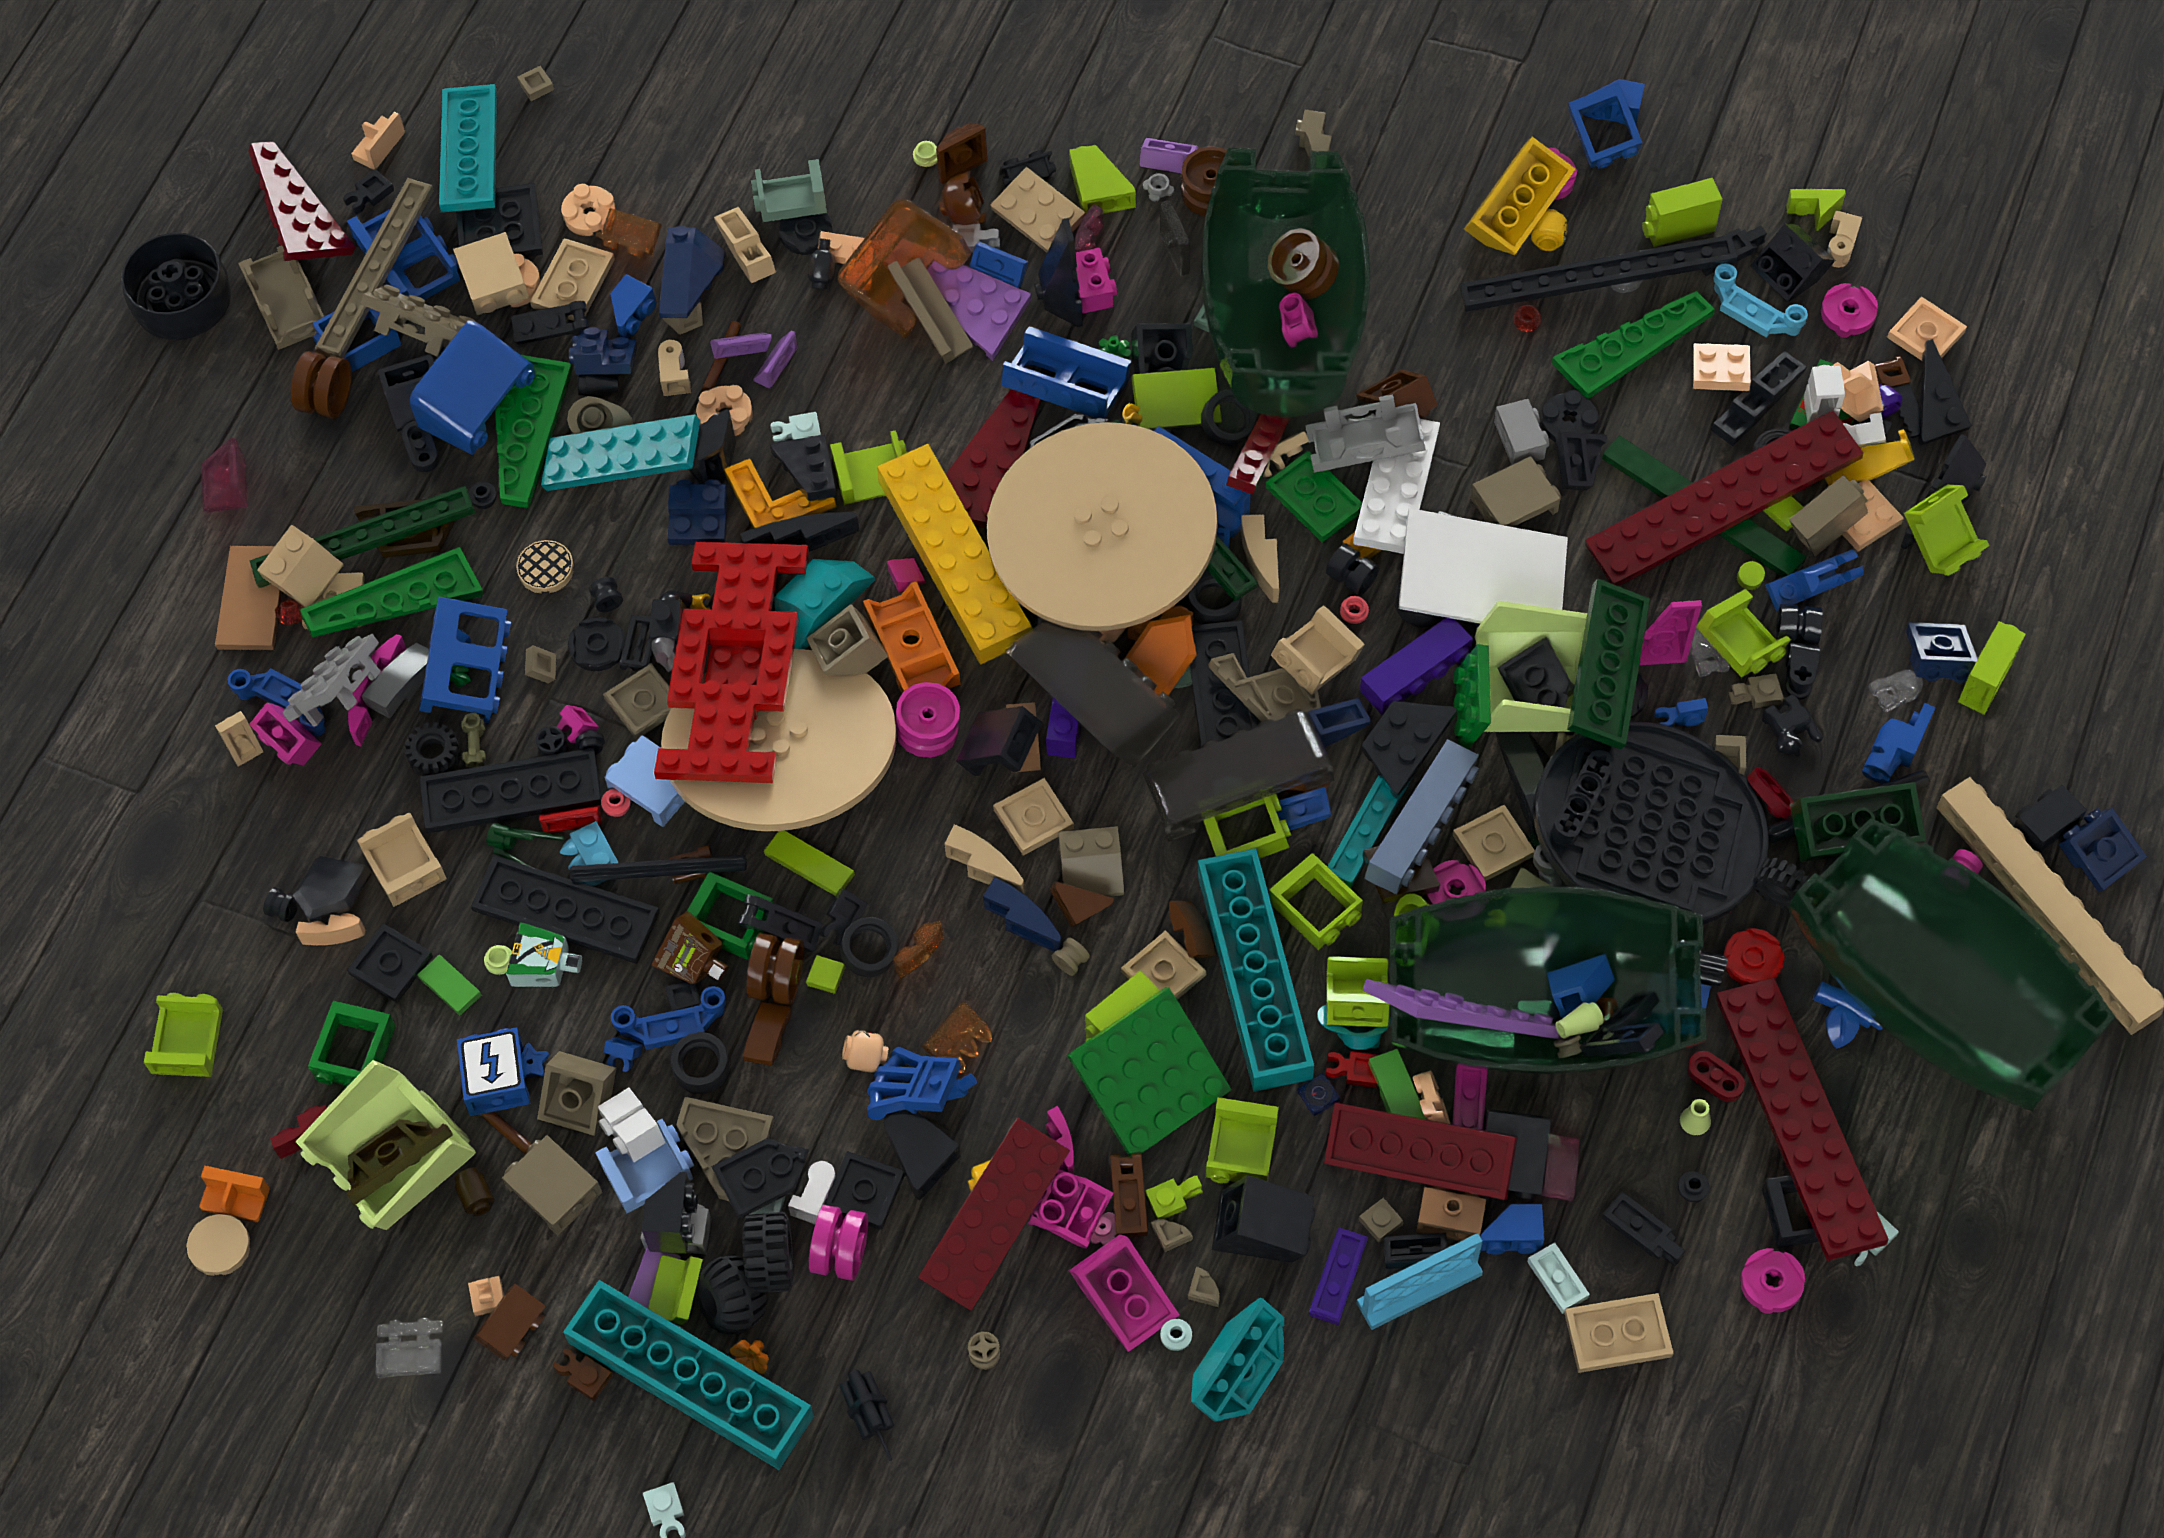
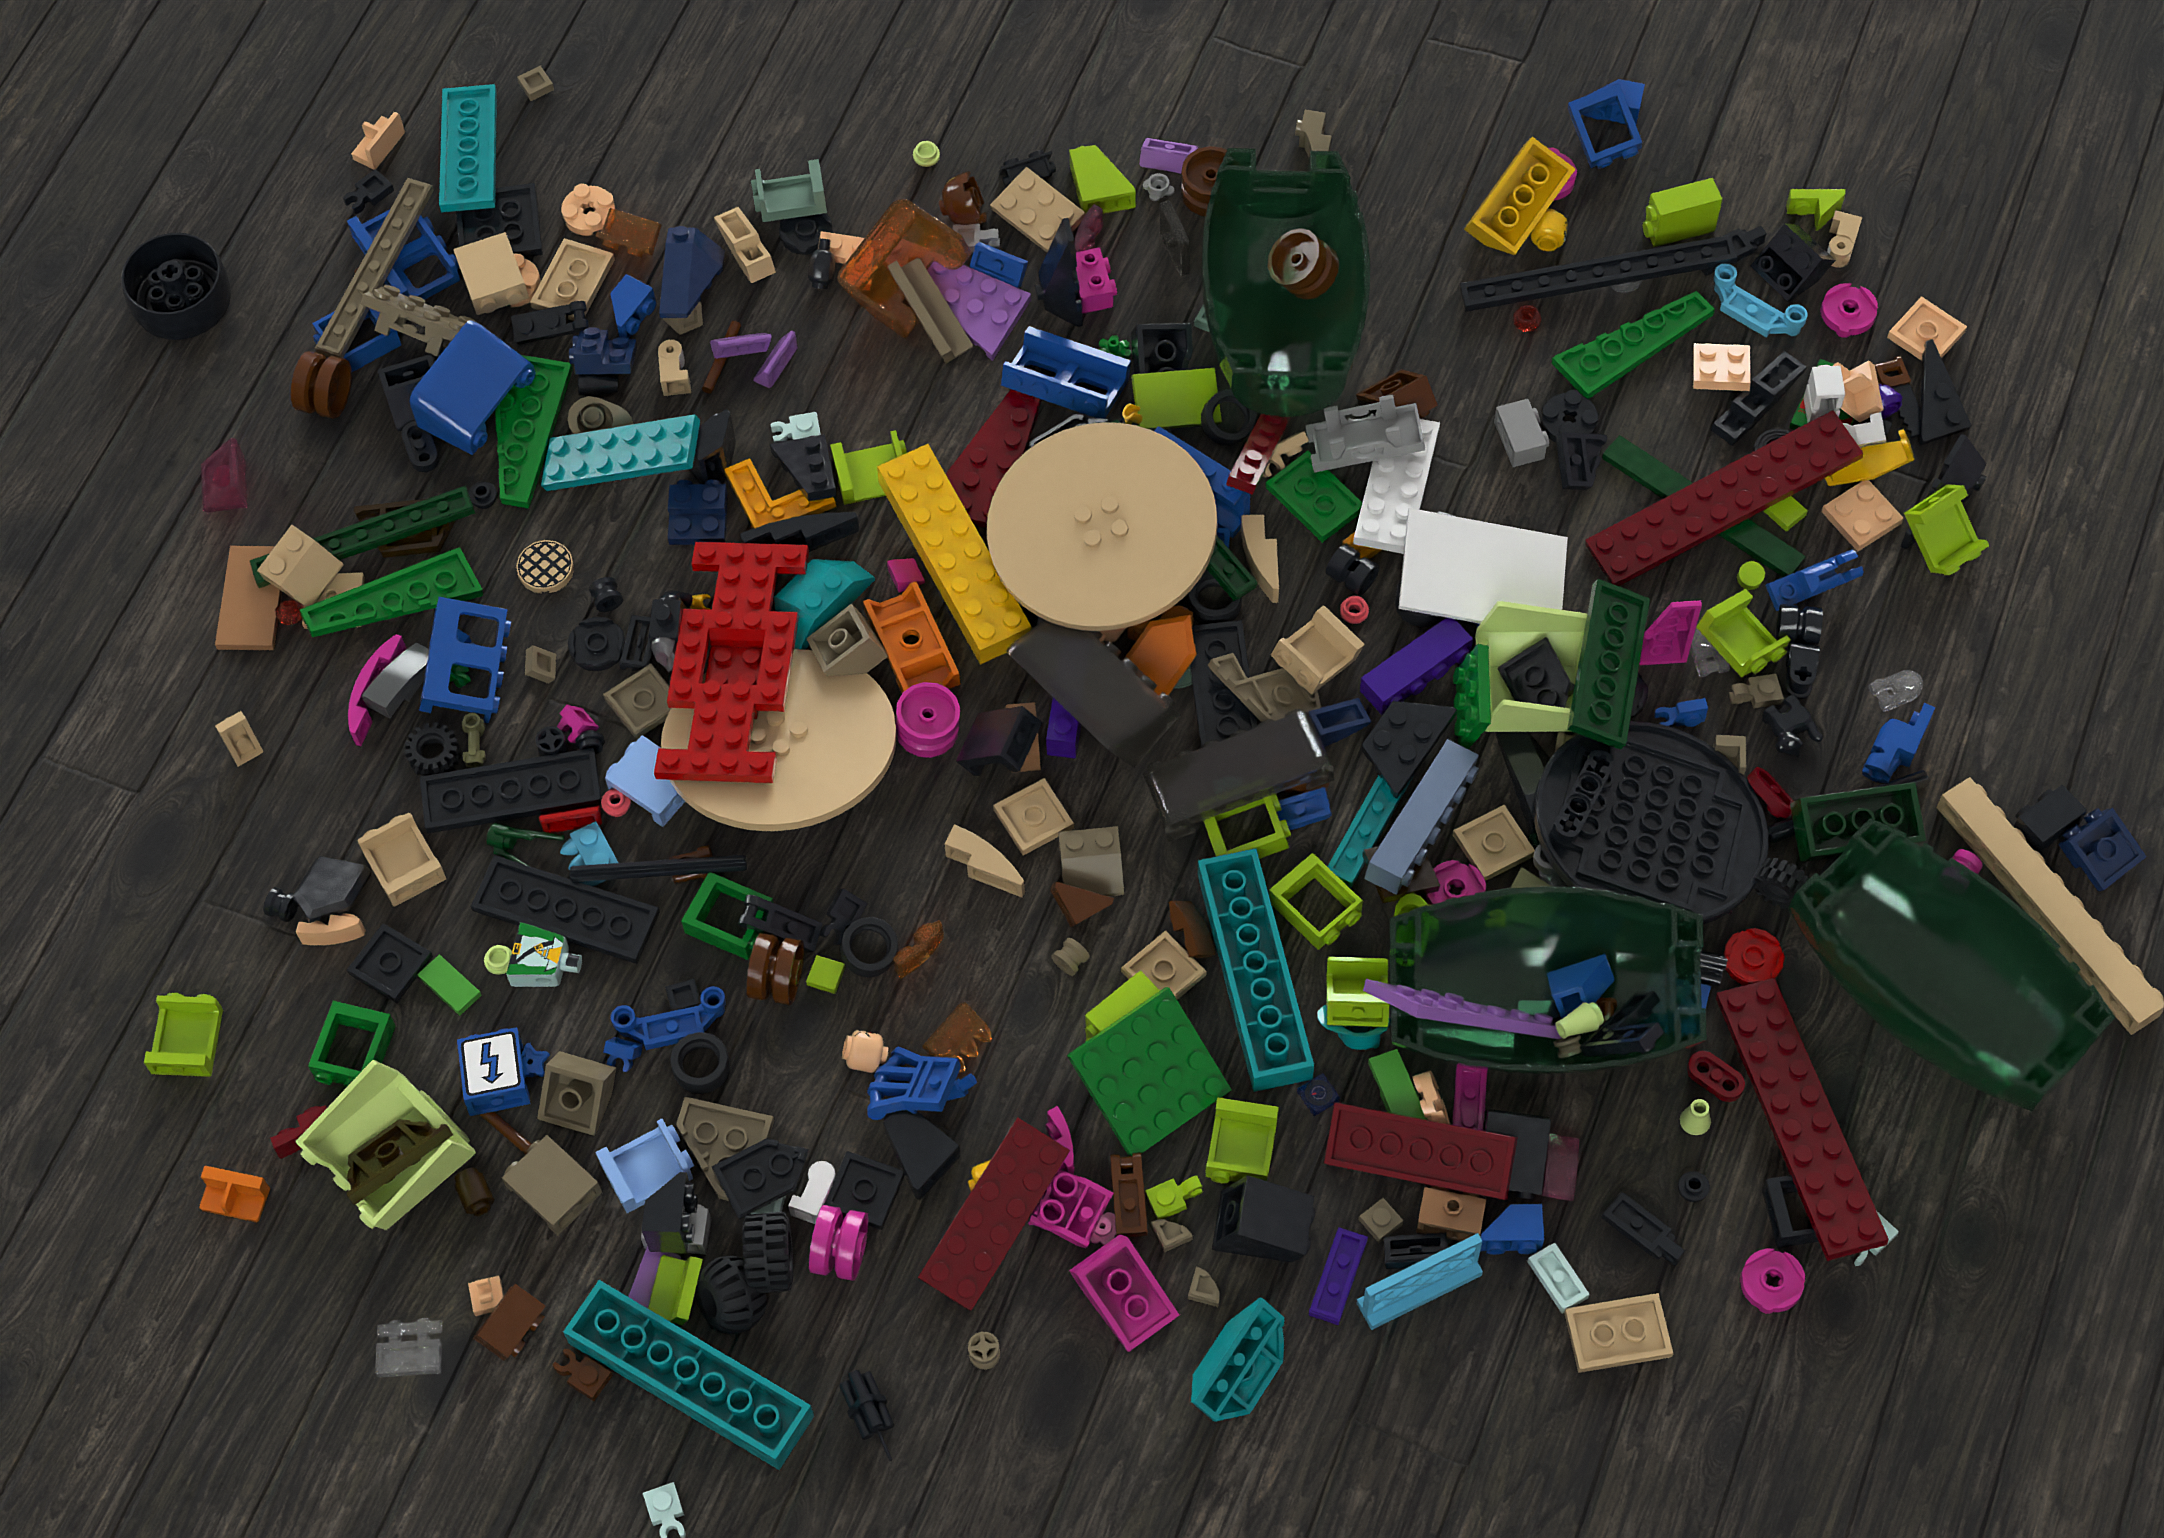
(218, 1244): tan tile -> none
(272, 688): blue plate -> none
(282, 297): dark tan piece -> none
(287, 738): dark pink brick -> none
(300, 218): wing -> none
(332, 679): light grey piece -> none
(633, 1128): white piece -> none
(690, 951): reddish brown torso -> none
(726, 397): light nougat plate -> none
(751, 1355): orange plant -> none
(765, 1033): reddish brown slope -> none
(809, 862): lime tile -> none
(961, 151): reddish brown slope -> none
(1021, 915): dark blue slope -> none
(1176, 1344): light aqua plate -> none
(1297, 319): dark pink piece -> none
(1355, 1068): red plate -> none
(1515, 494): dark tan panel -> none
(1830, 514): dark tan brick -> none
(1845, 1017): blue plant -> none
(1941, 651): dark blue plate -> none
(1991, 667): lime window -> none

